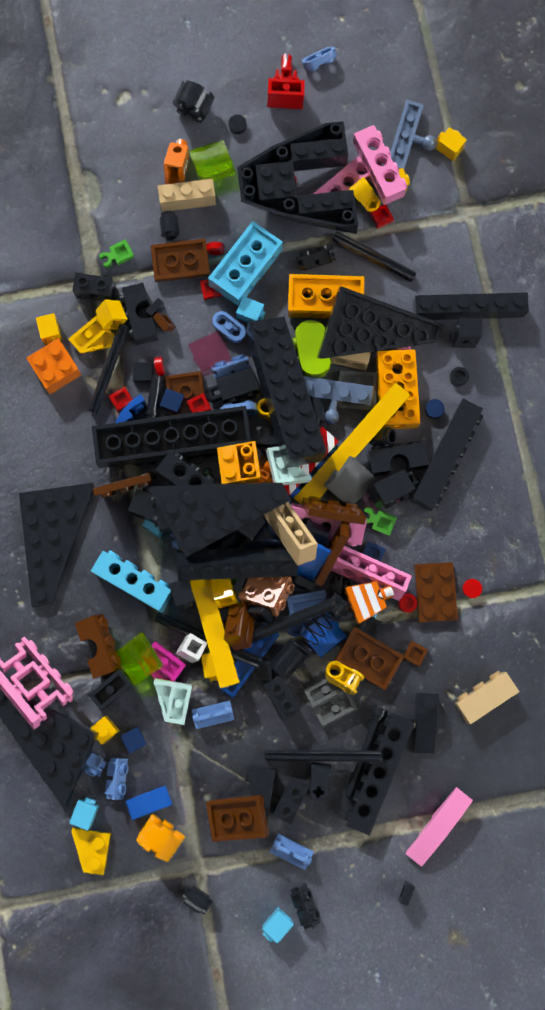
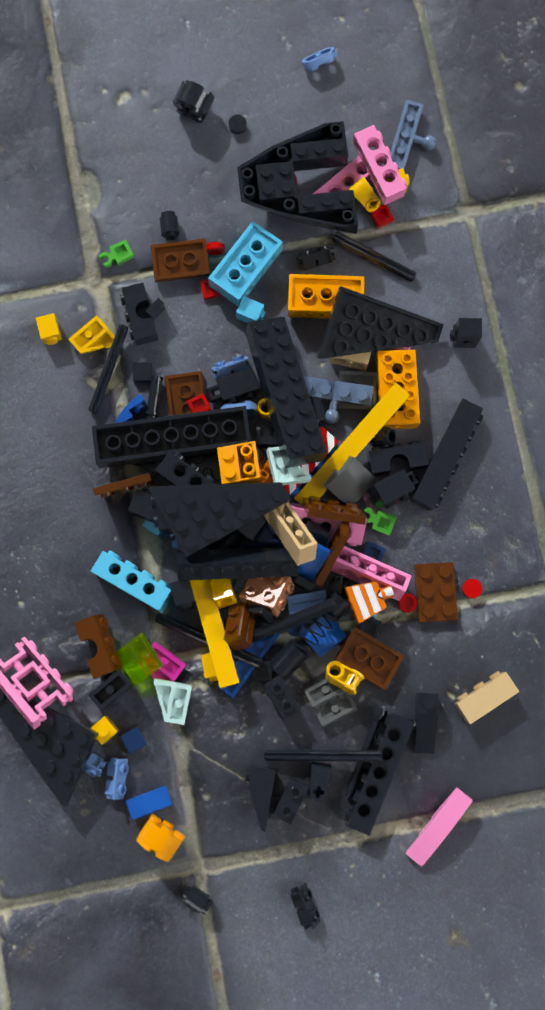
(49, 531): black wing -> none
(54, 366): orange brick -> none
(84, 813): medium azure brick -> none
(92, 849): yellow wing -> none
(93, 287): black brick -> none
(111, 314): yellow brick -> none
(120, 399): red tile -> none
(159, 366): red tile -> none
(164, 322): reddish brown tile -> none
(172, 401): dark blue tile -> none
(177, 157): orange torso -> none
(187, 195): tan brick -> none
(191, 648): white brick -> none
(209, 351): clear pink piece -> none
(212, 161): clear neon green slope -> none
(212, 714): medium blue hinge -> none
(231, 325): medium blue plate -> none
(237, 818): reddish brown plate -> none
(277, 925): medium azure brick -> none
(284, 89): red brick -> none
(291, 852): medium blue hinge -> none
(307, 342): lime brick -> none
(406, 893): black tile -> none
(415, 653): reddish brown tile -> none
(434, 409): dark blue tile -> none
(450, 143): yellow brick -> none
(459, 376): black tile -> none
(471, 306): black brick -> none

